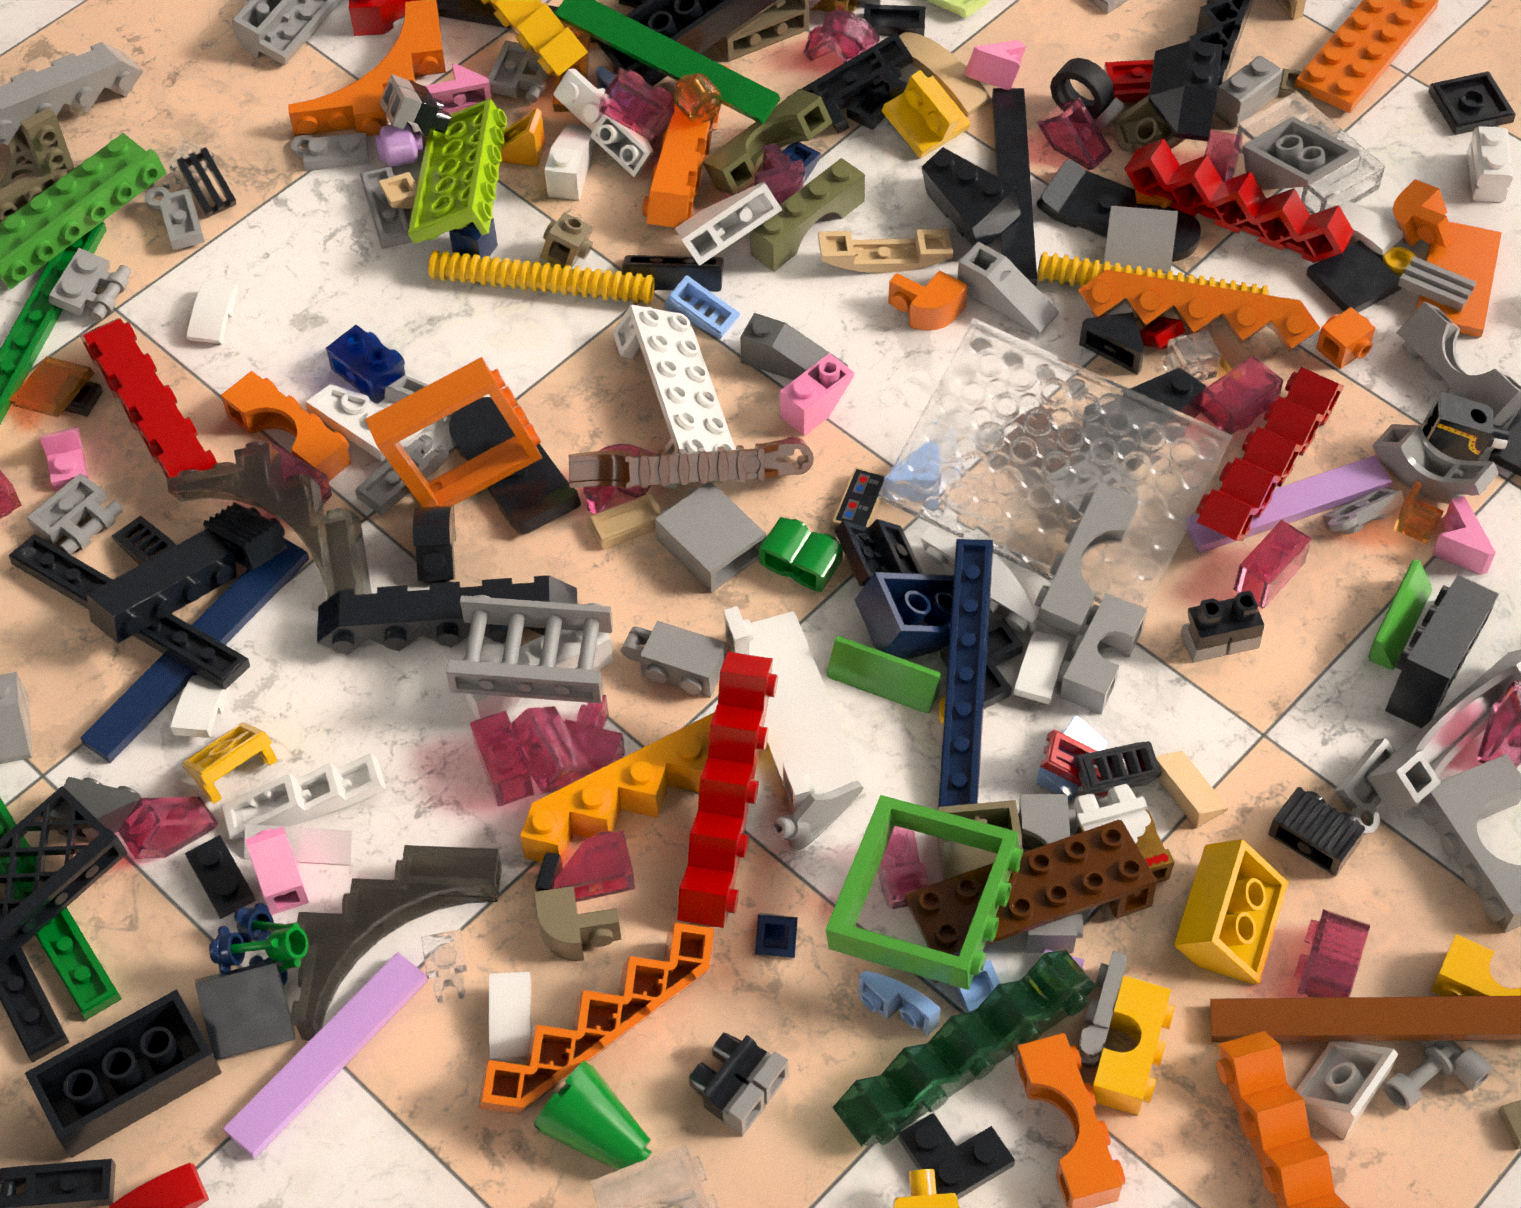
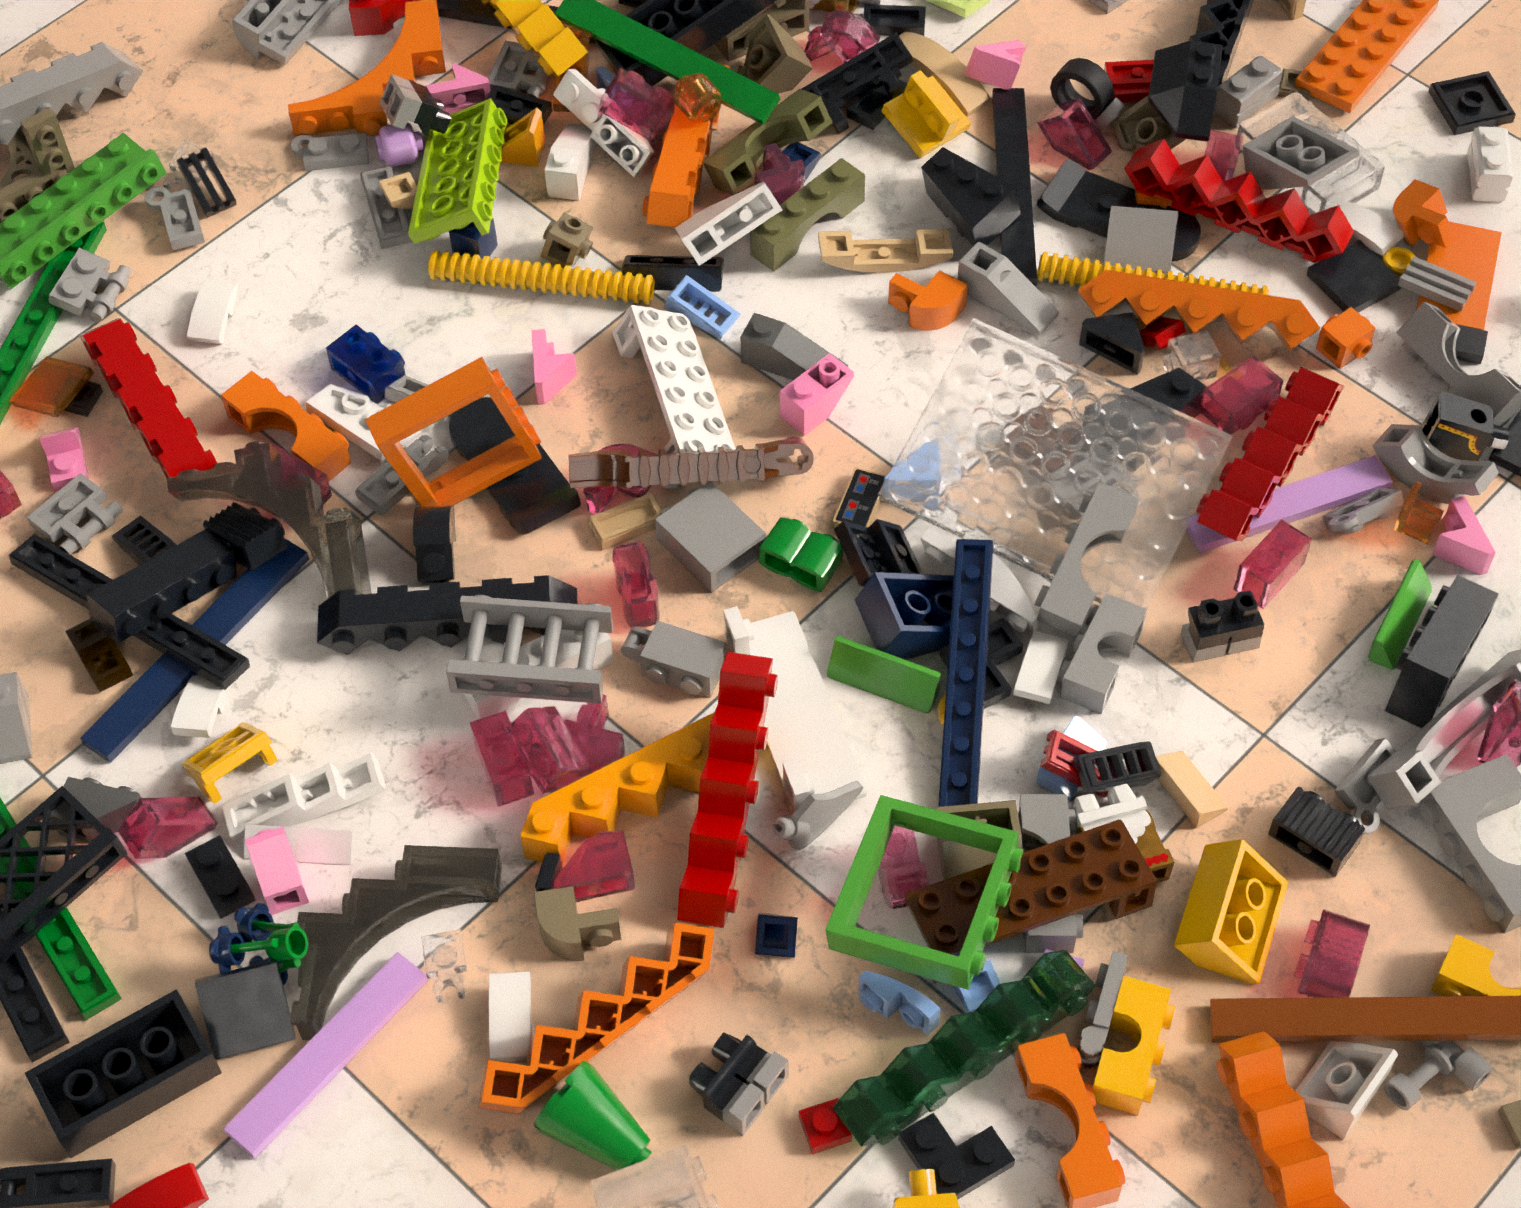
(99, 655): none -> dark brown slope
(517, 105): none -> black plate
(550, 369): none -> bright pink slope
(636, 584): none -> clear pink brick
(774, 57): none -> dark tan slope
(823, 1127): none -> red plate
(1471, 344): none -> black tile

